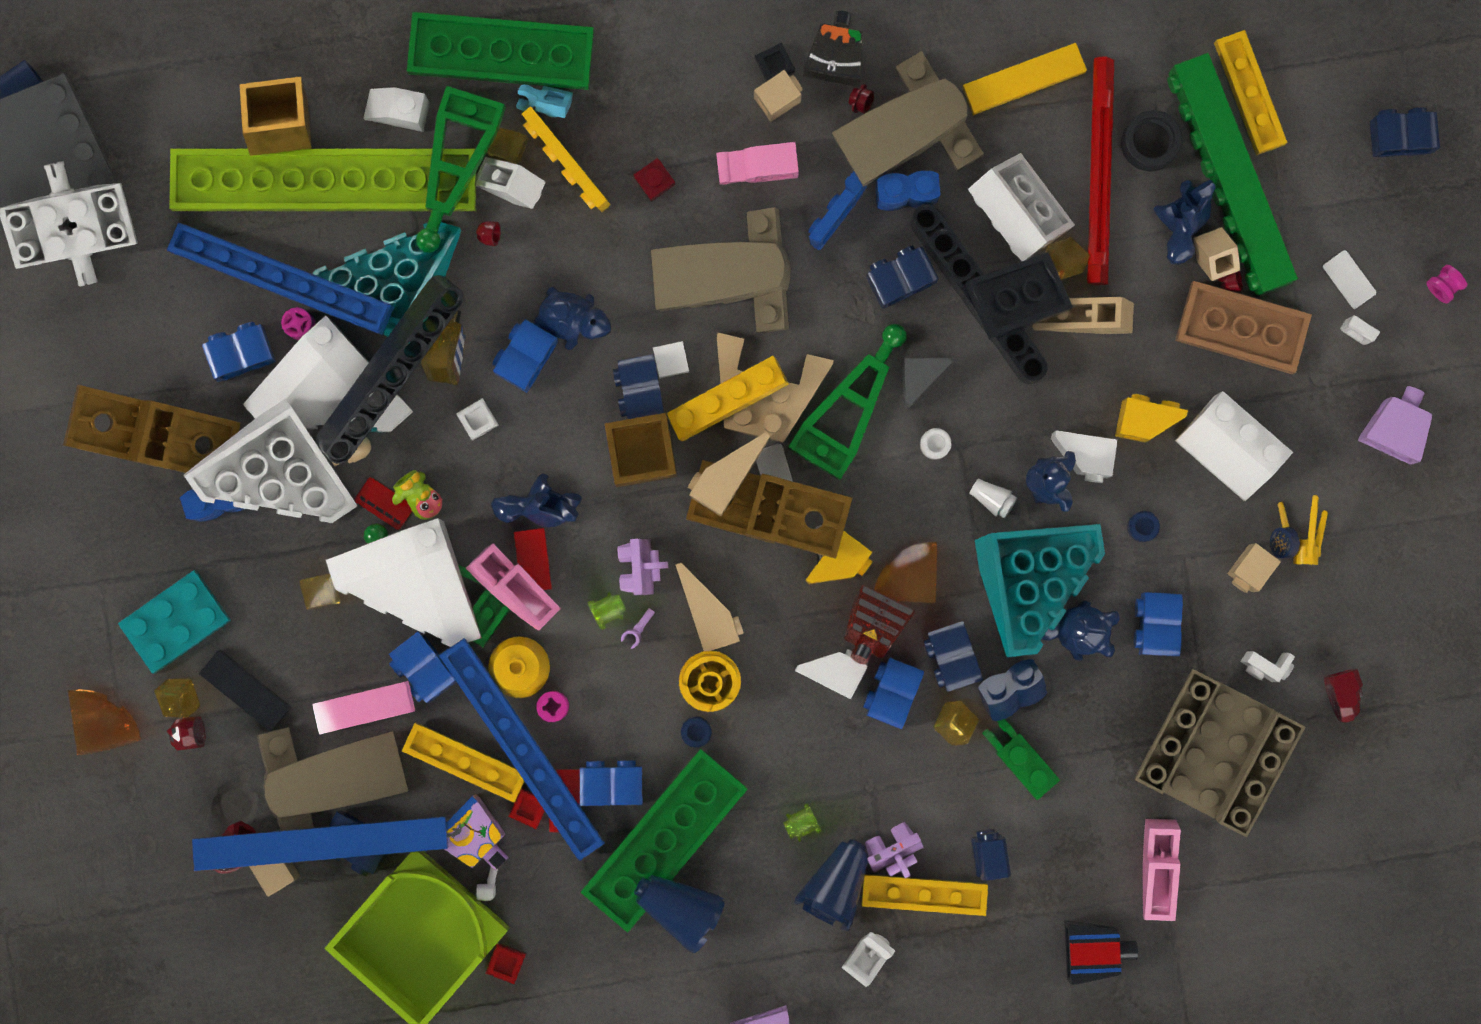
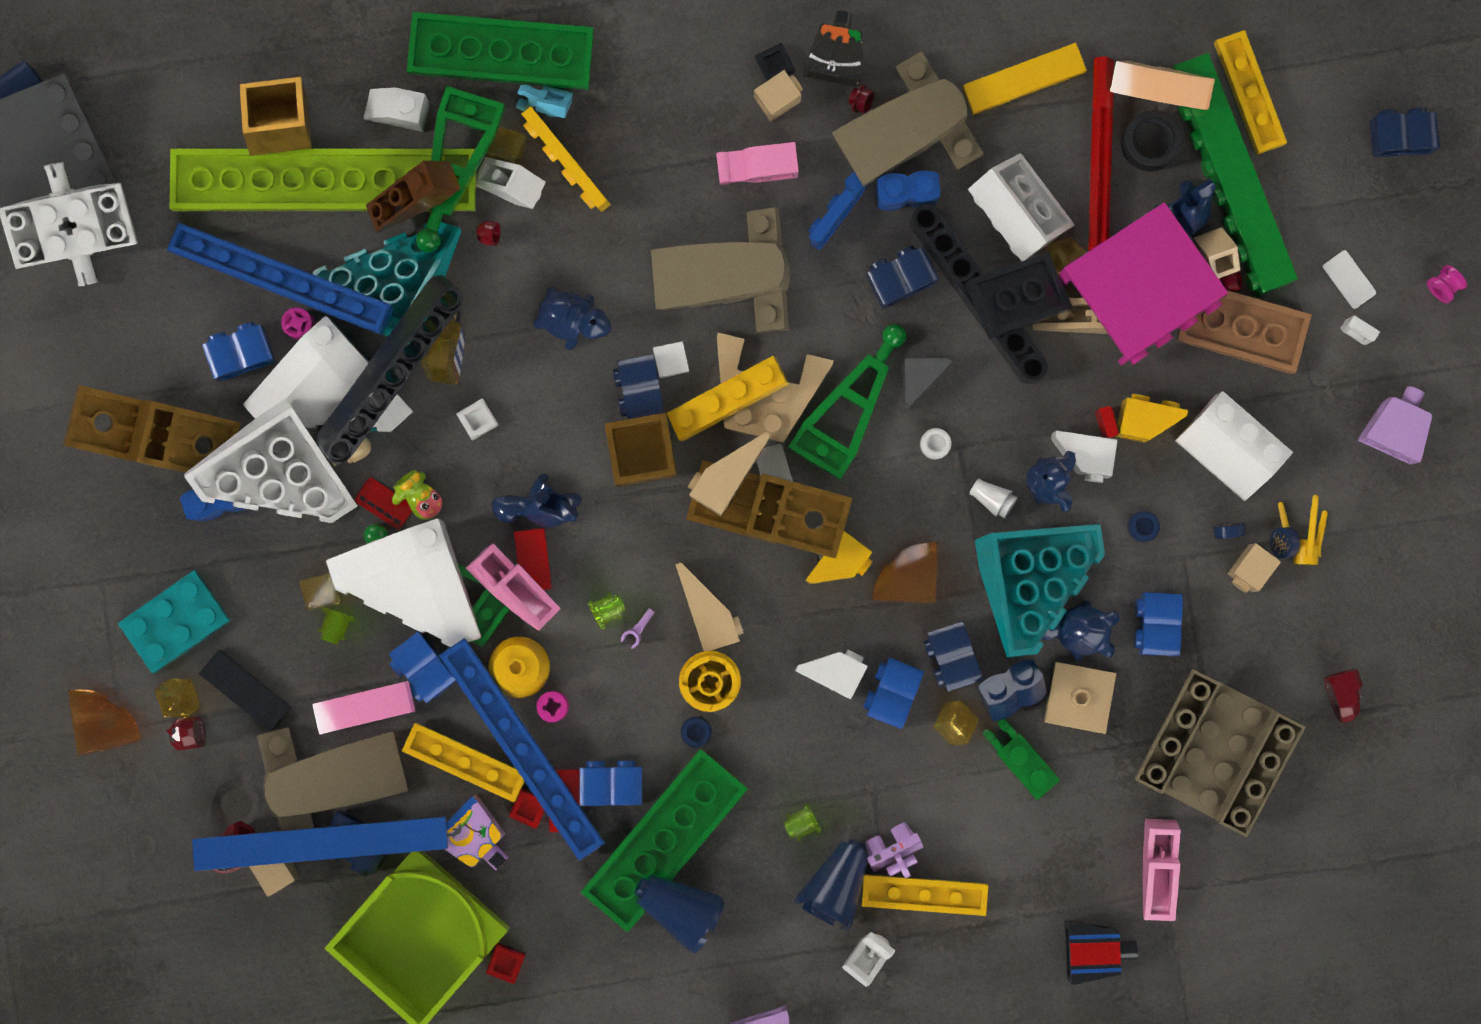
(335, 626): none -> clear neon green brick
(413, 194): none -> reddish brown slope
(487, 891): white hand -> none
(525, 355): blue brick -> none
(644, 566): lavender hips -> none
(654, 179): dark red plate -> none
(874, 624): clear red torso -> none
(990, 855): dark blue brick -> none
(1080, 697): none -> tan plate
(1106, 422): none -> red tile
(1146, 283): none -> dark pink panel
(1162, 84): none -> light nougat slope
(1229, 530): none -> dark blue tile
(1261, 667): white bracket -> none

